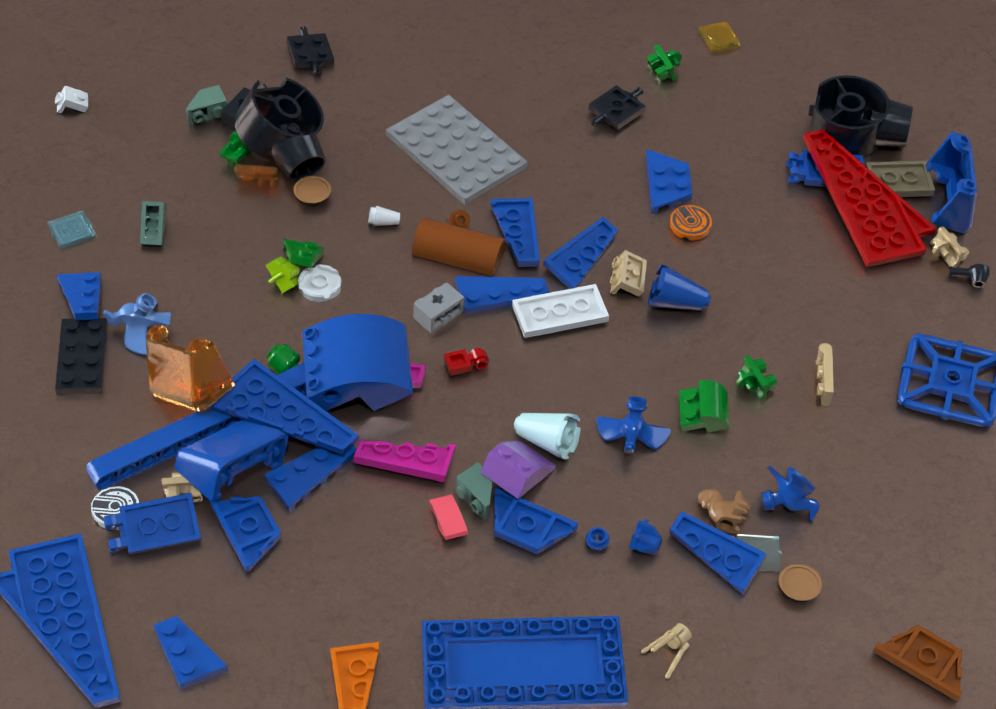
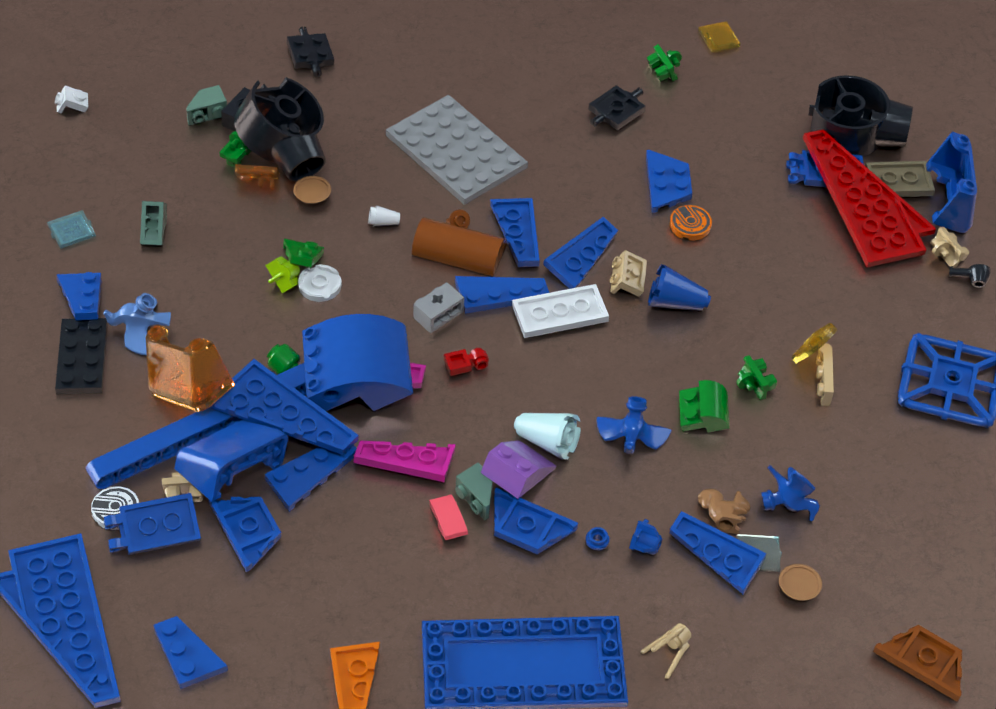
(814, 342): none -> clear yellow tile

